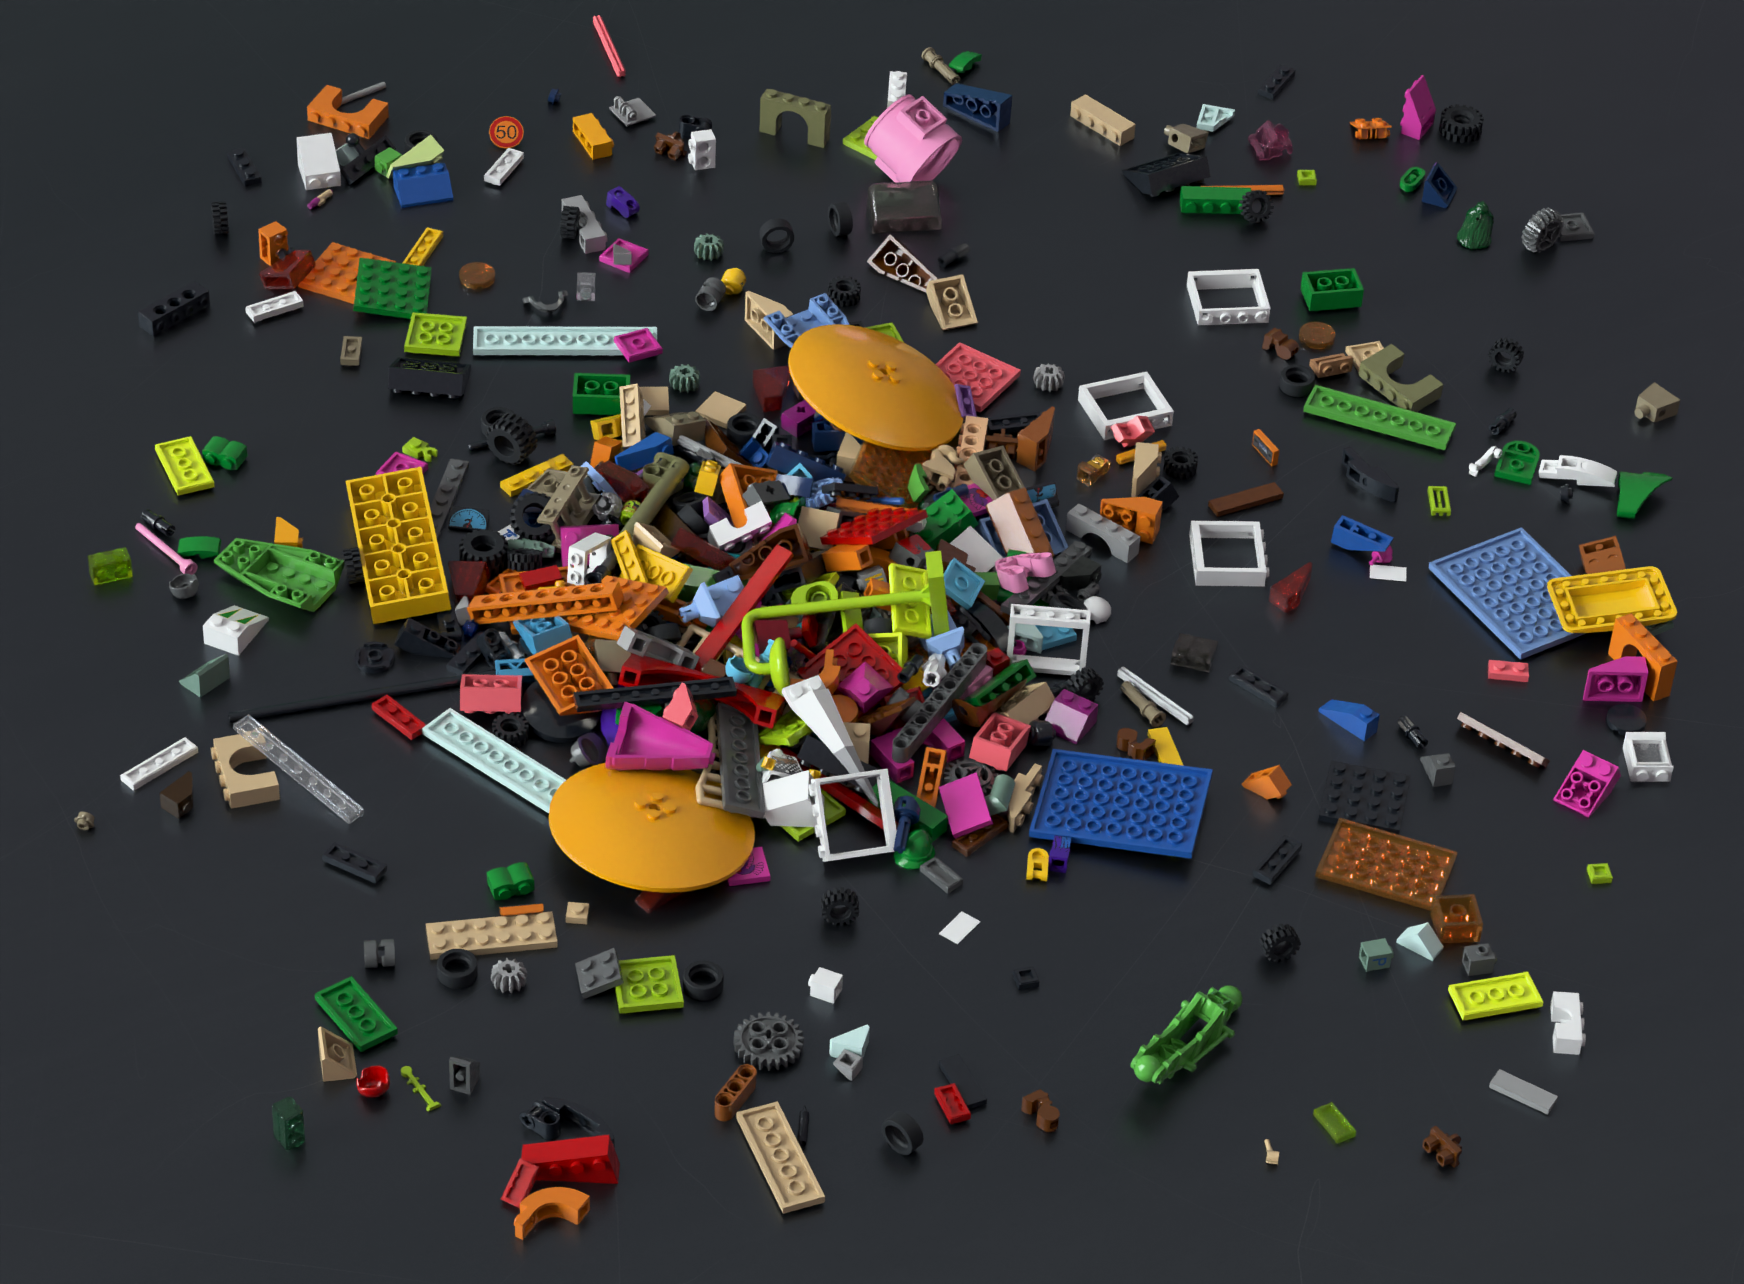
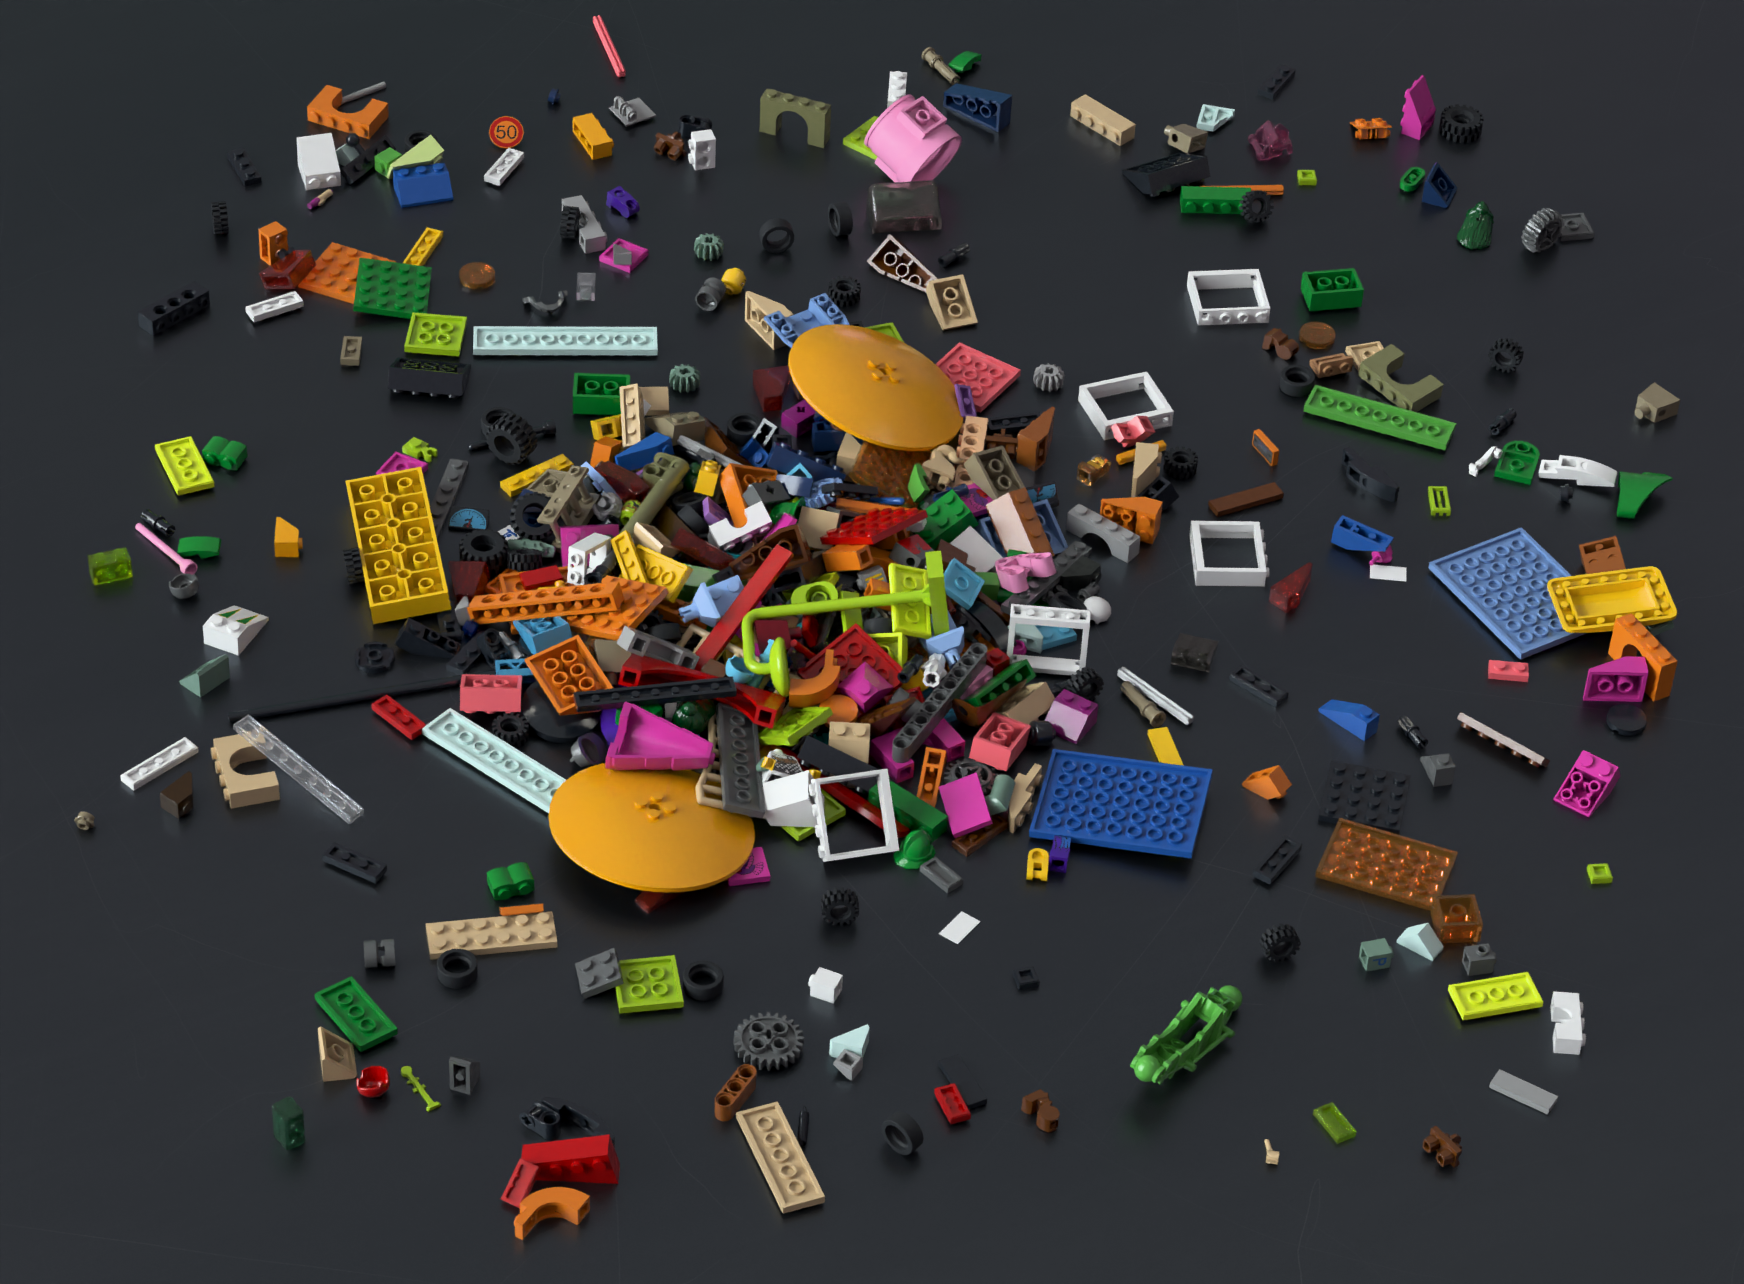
(282, 571): bright green wedge -> none
(508, 975): light grey gear -> none
(577, 913): tan plate -> none
(638, 345): dark pink tile -> none
(681, 708): coral slope -> none
(720, 408): tan tile -> none
(817, 709): white plate -> none
(905, 817): dark blue piece -> none
(1128, 742): reddish brown leg -> none
(1647, 757): white window -> none

